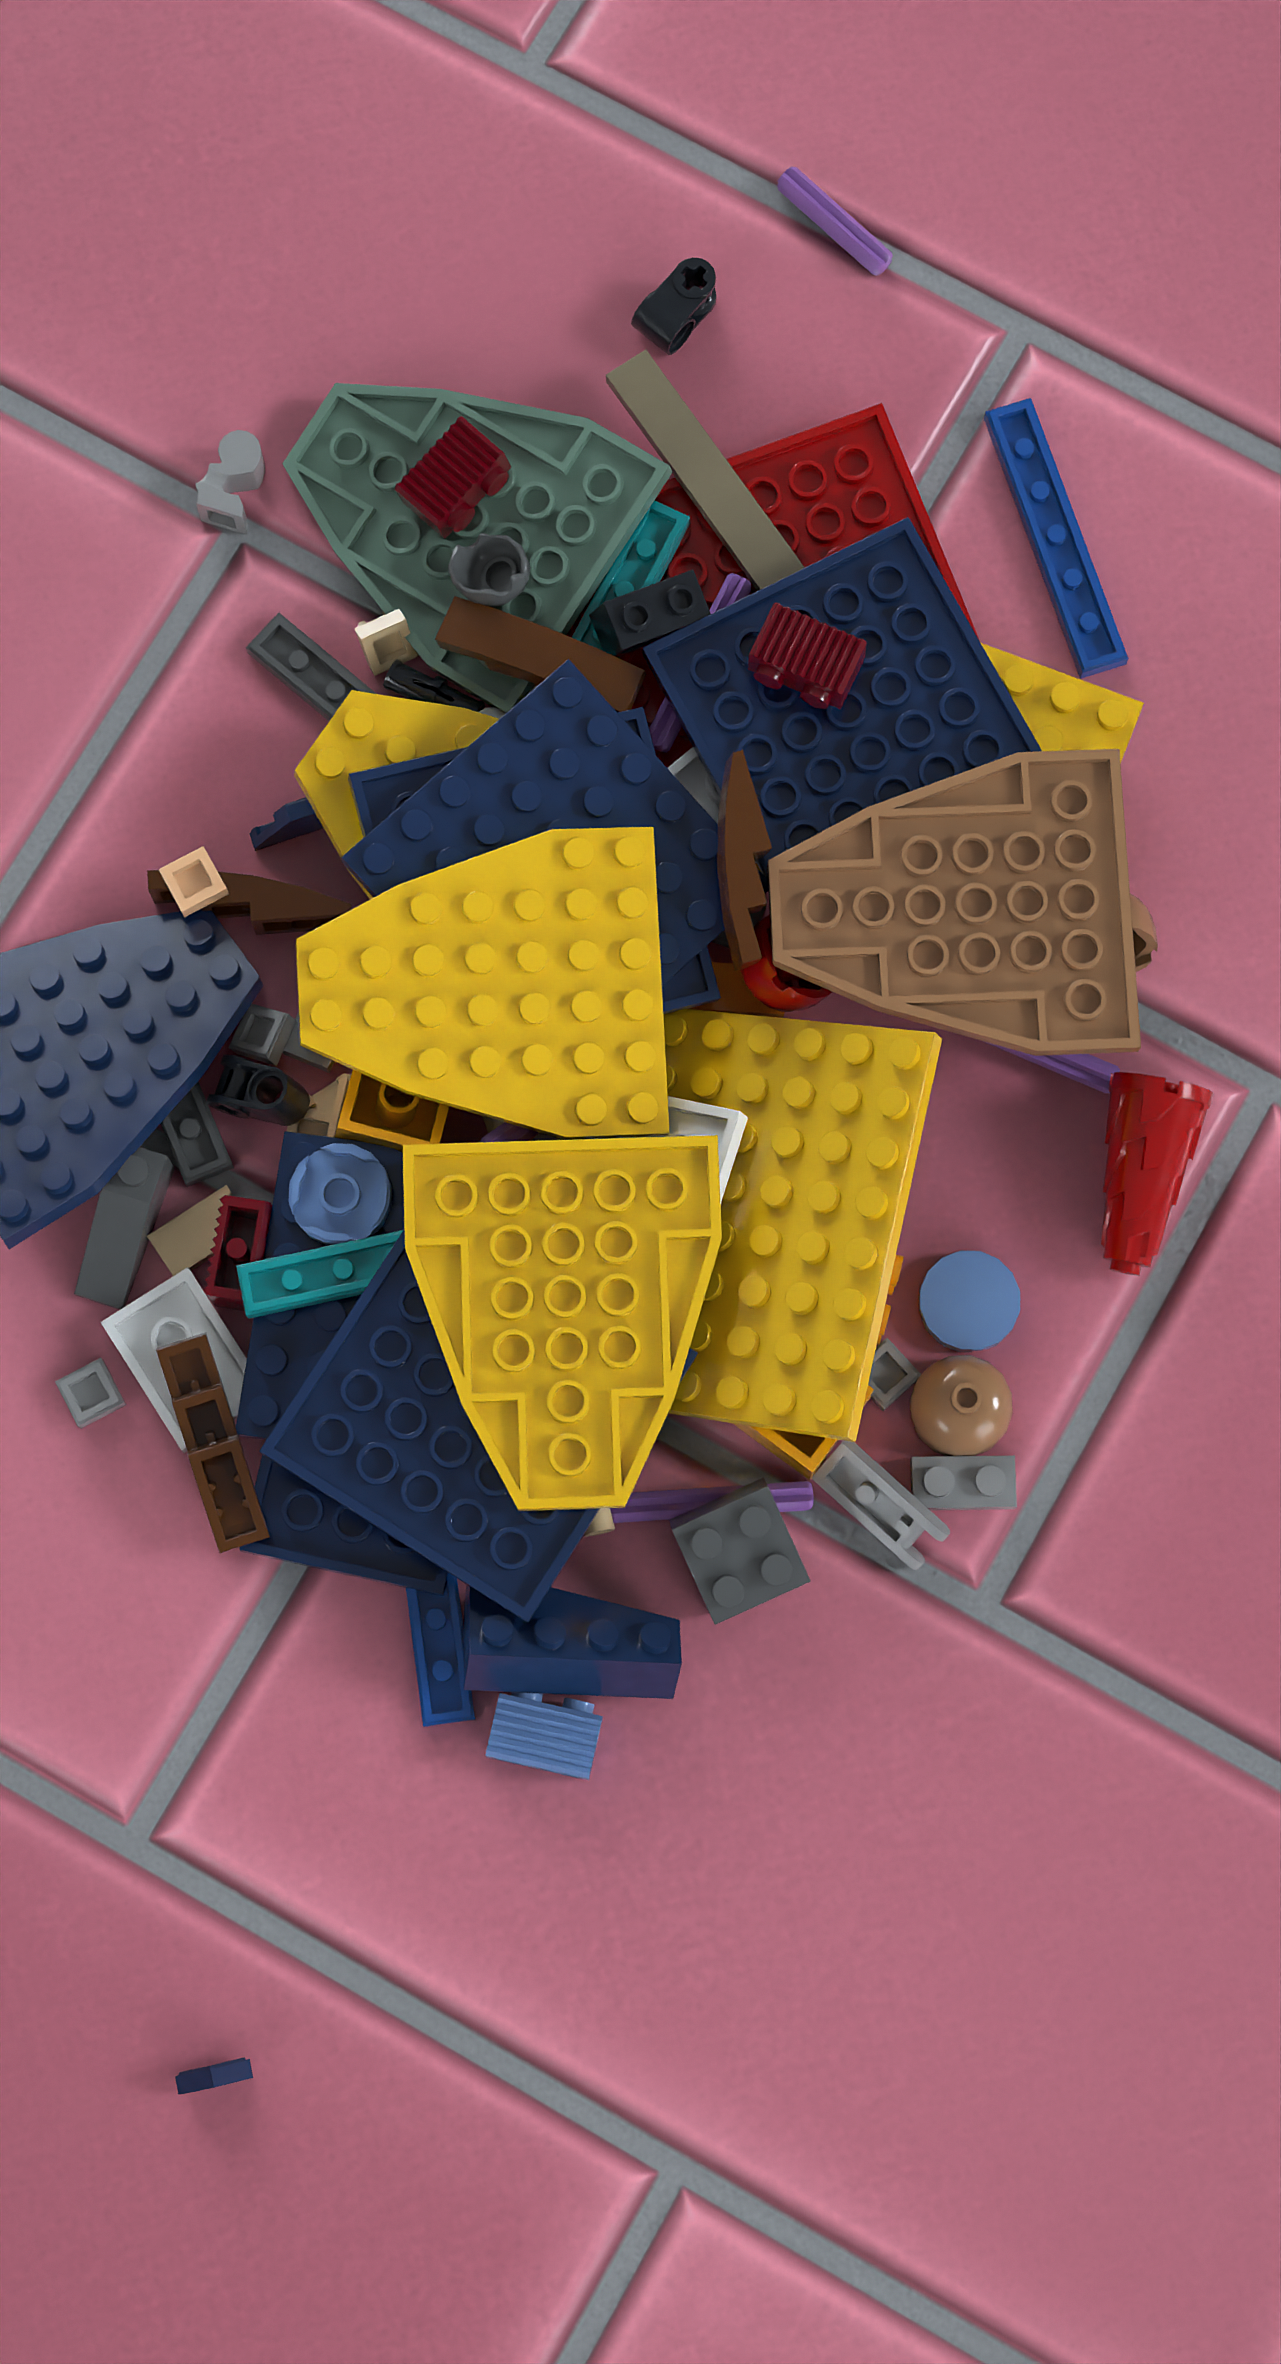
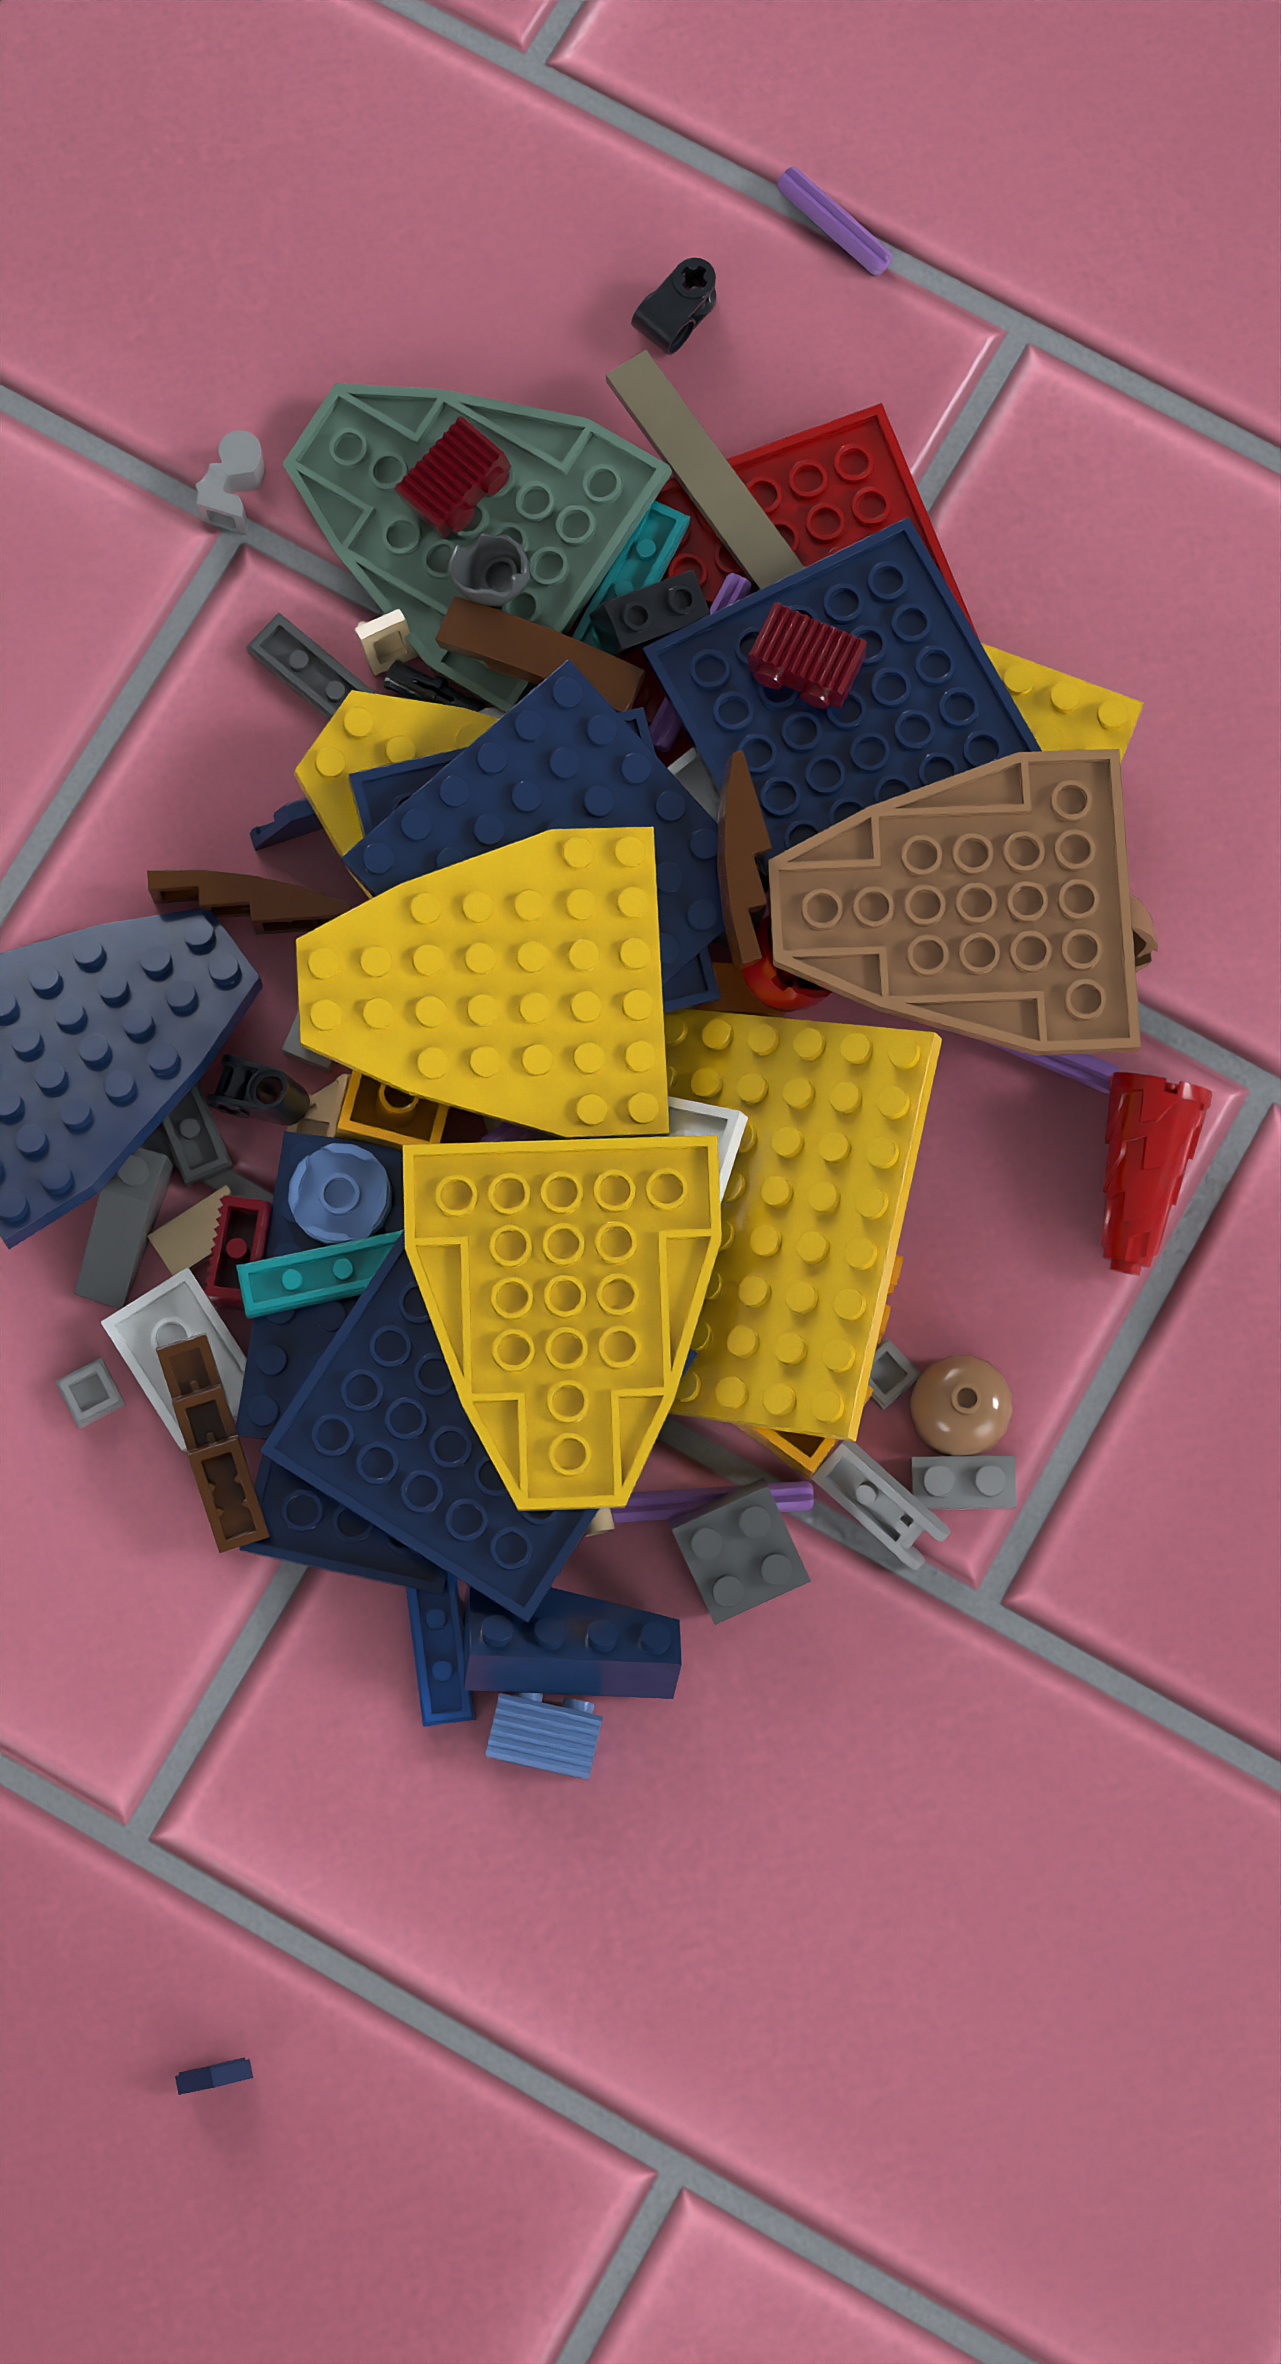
(193, 881): light nougat tile -> none
(262, 1034): light grey tile -> none
(969, 1301): medium blue tile -> none
(1055, 538): blue tile -> none

